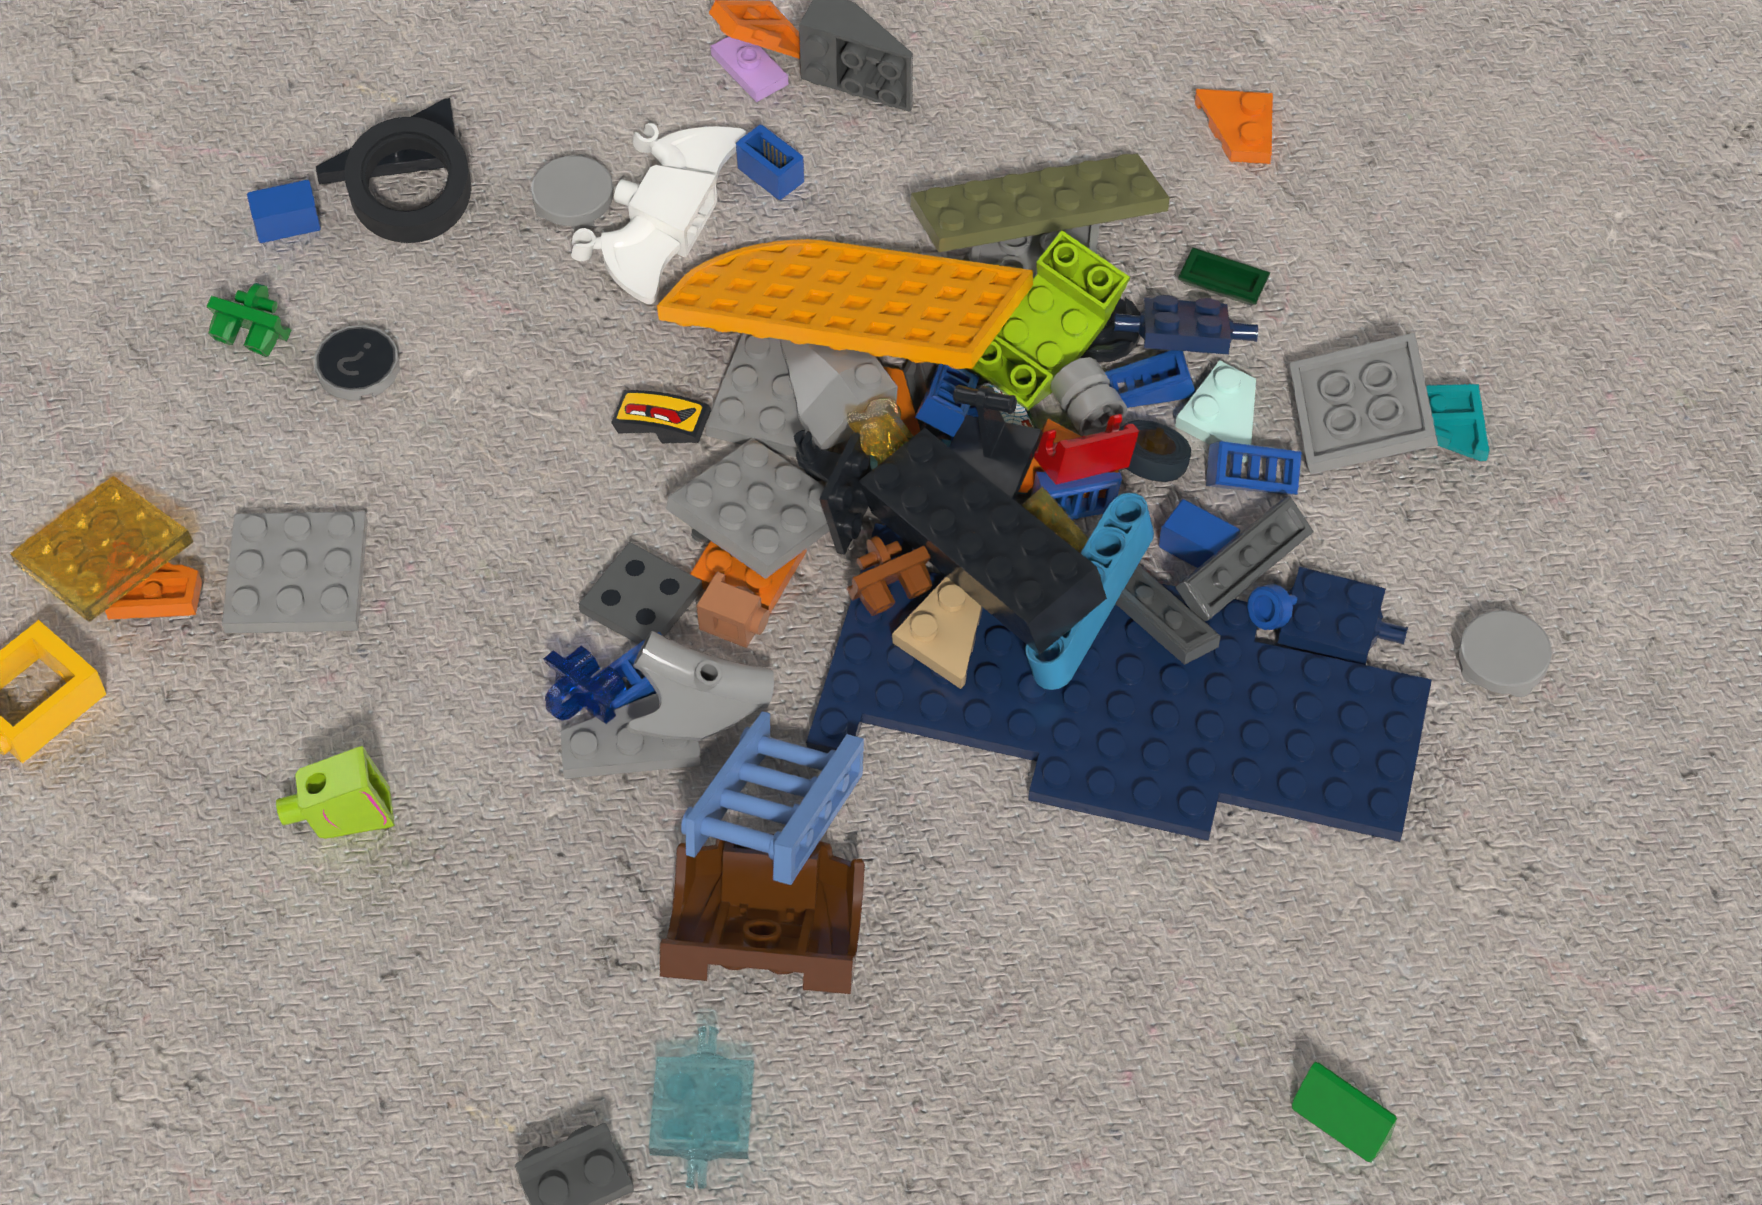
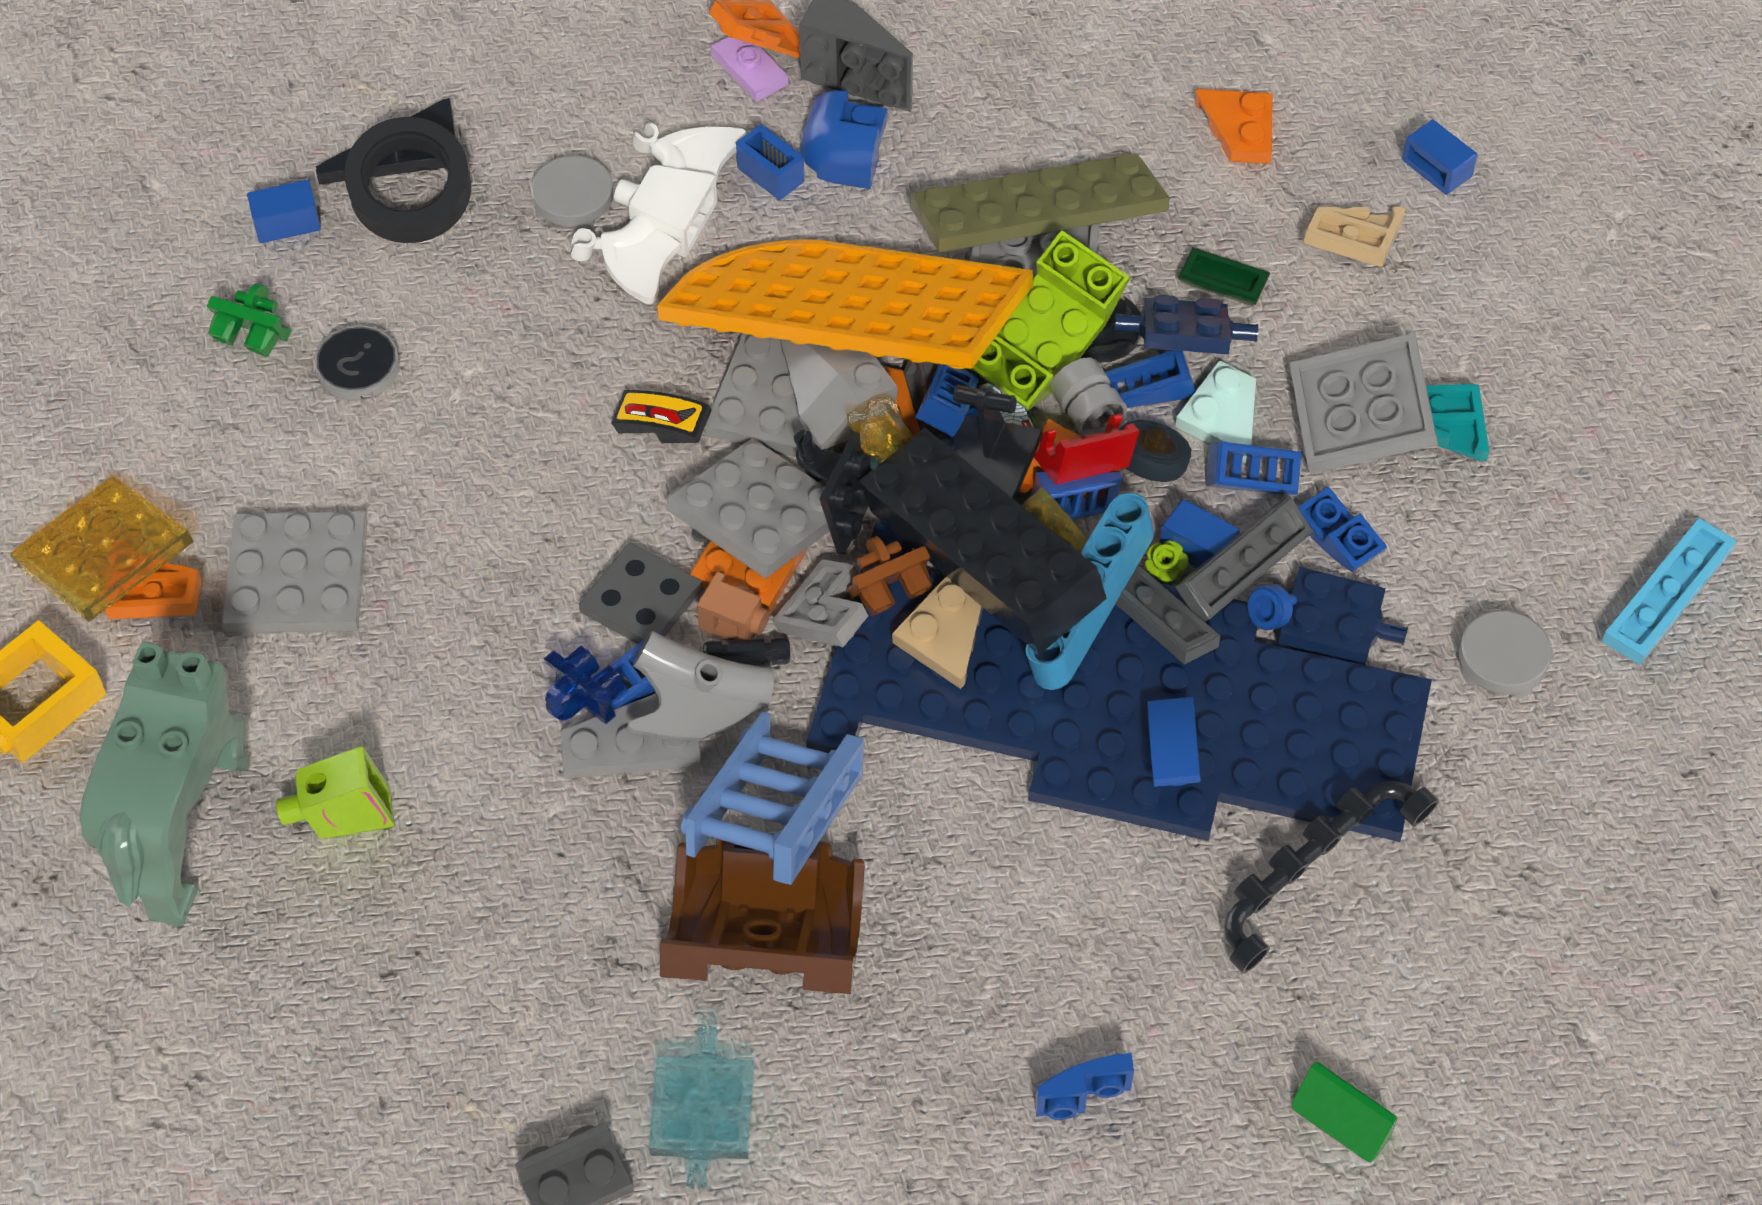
(153, 771): none -> sand green piece
(751, 652): none -> black axle
(820, 608): none -> light grey plate
(843, 139): none -> blue brick
(1067, 1092): none -> blue slope
(1170, 571): none -> lime plate
(1173, 742): none -> blue slope
(1321, 838): none -> black bar
(1340, 534): none -> blue slope
(1355, 232): none -> tan wing
(1439, 156): none -> blue piece
(1669, 591): none -> medium azure plate

